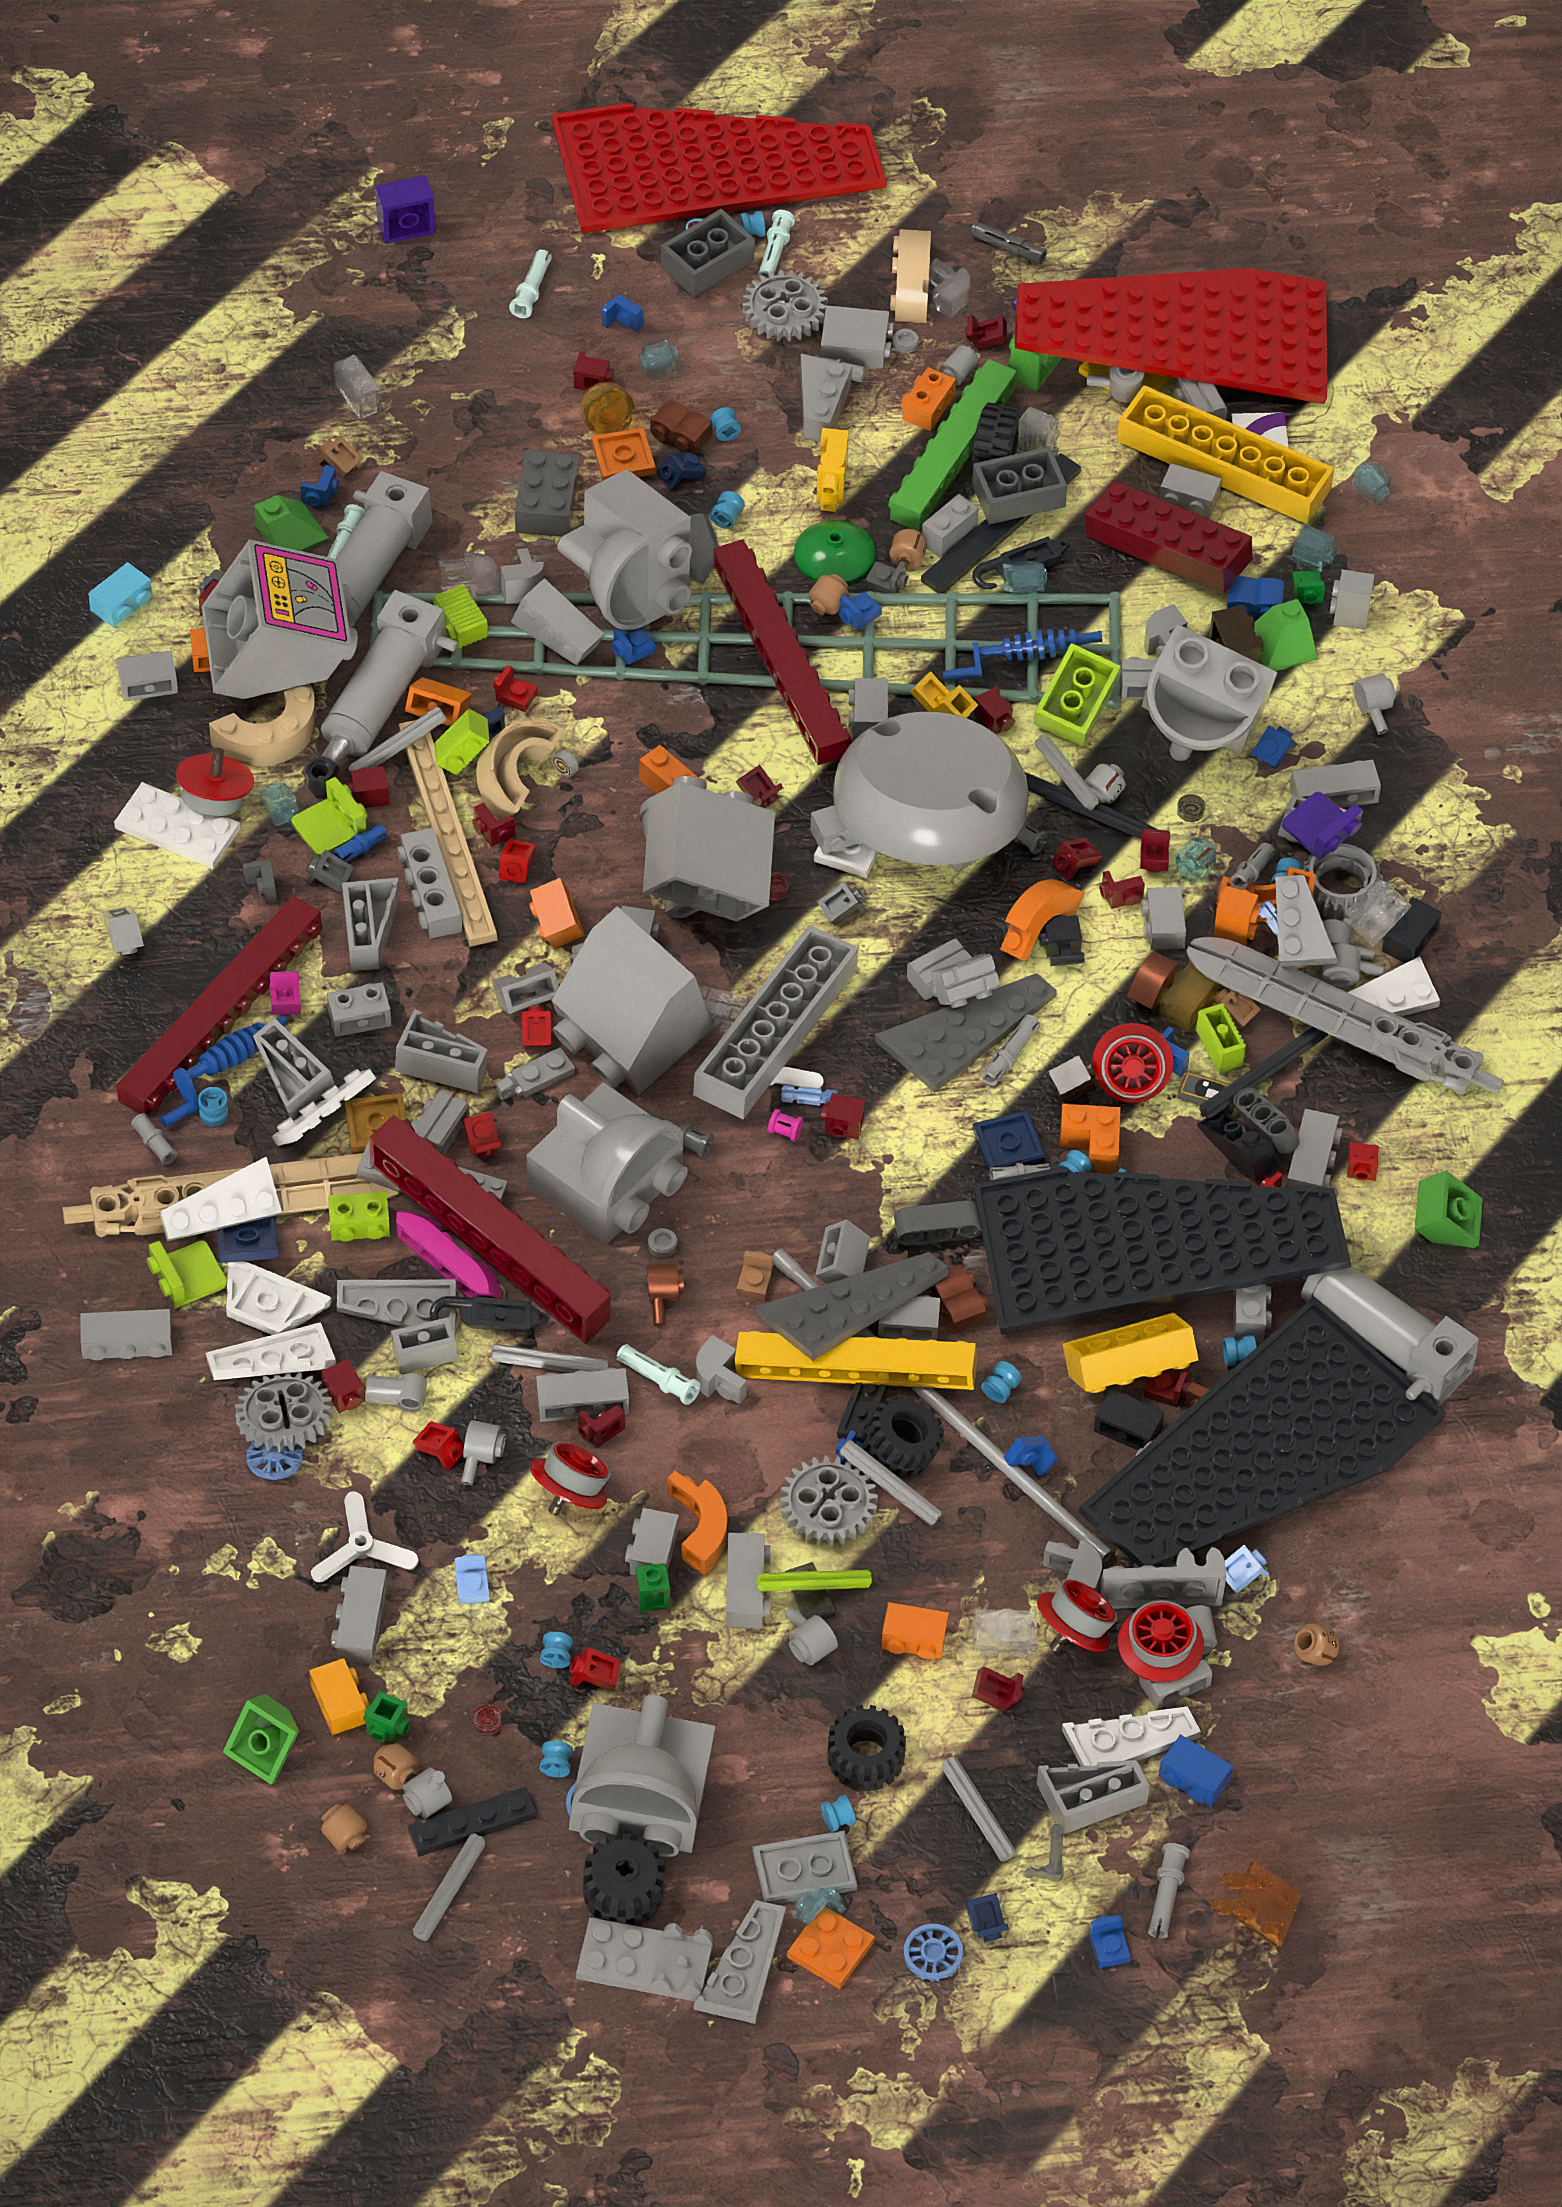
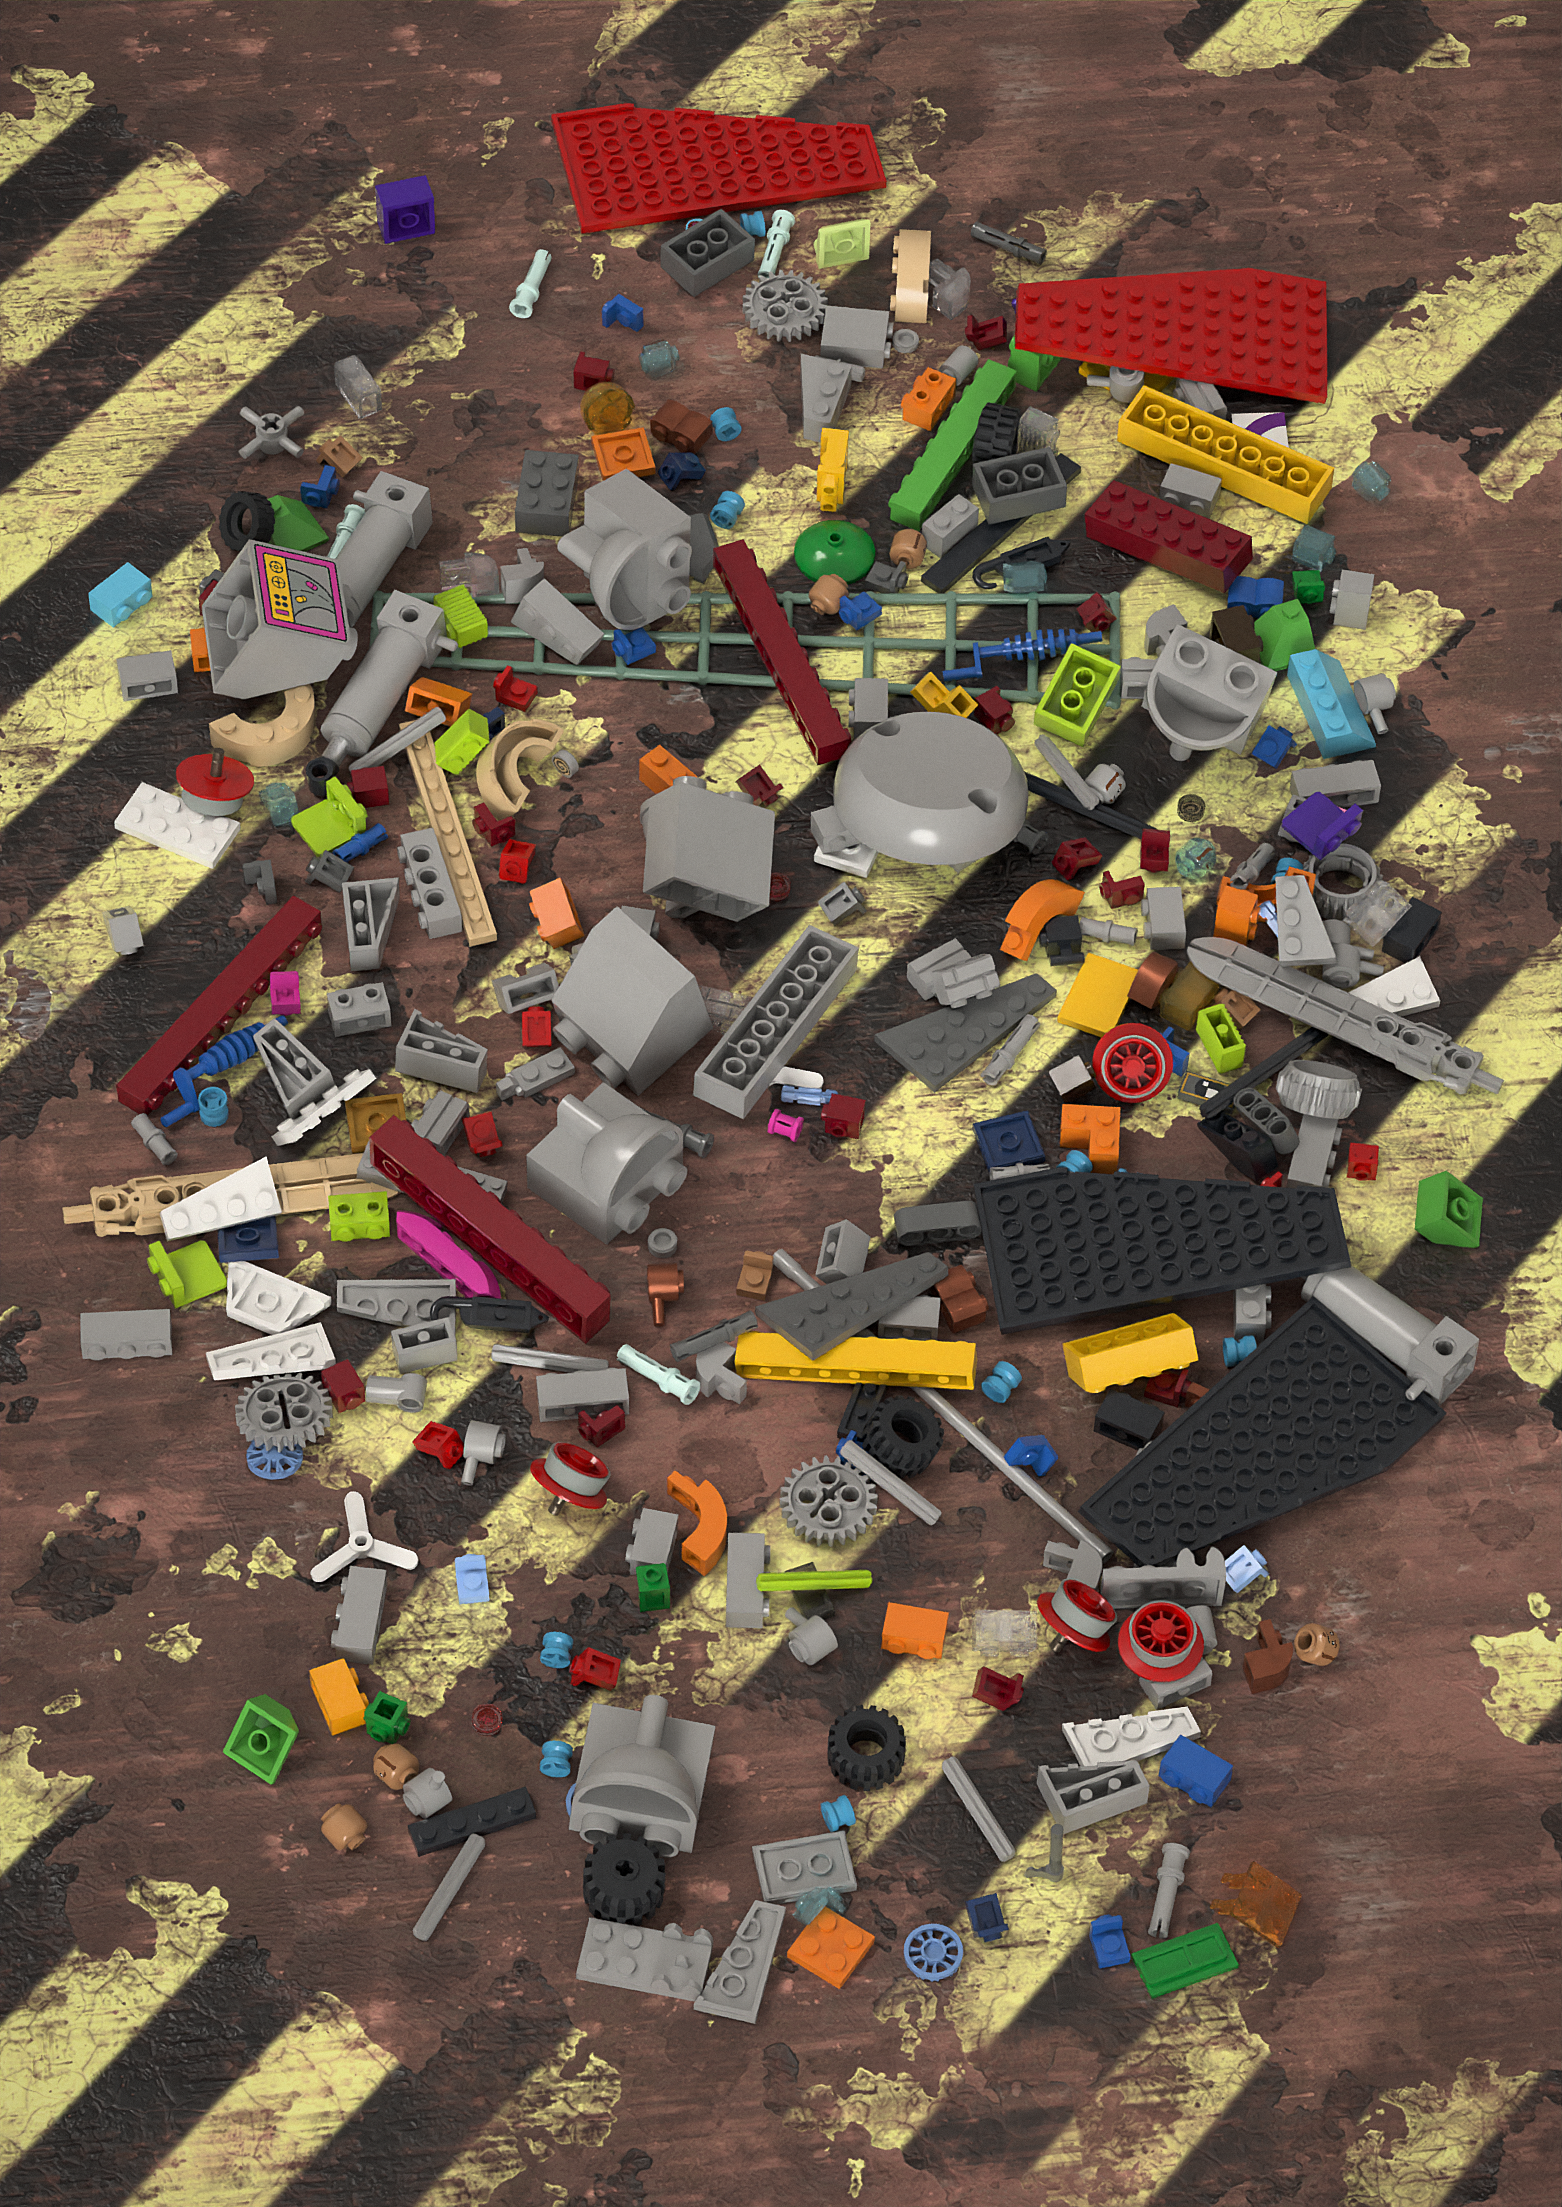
(232, 515): none -> black tyre
(271, 433): none -> light grey bar
(722, 1332): none -> dark grey pin
(842, 243): none -> yellowish green slope
(1096, 613): none -> dark red bracket
(1097, 996): none -> yellow tile
(1108, 931): none -> light grey pin
(1184, 1960): none -> green piece
(1269, 1665): none -> copper brick
(1318, 1089): none -> light grey gear
(1329, 704): none -> medium azure slope

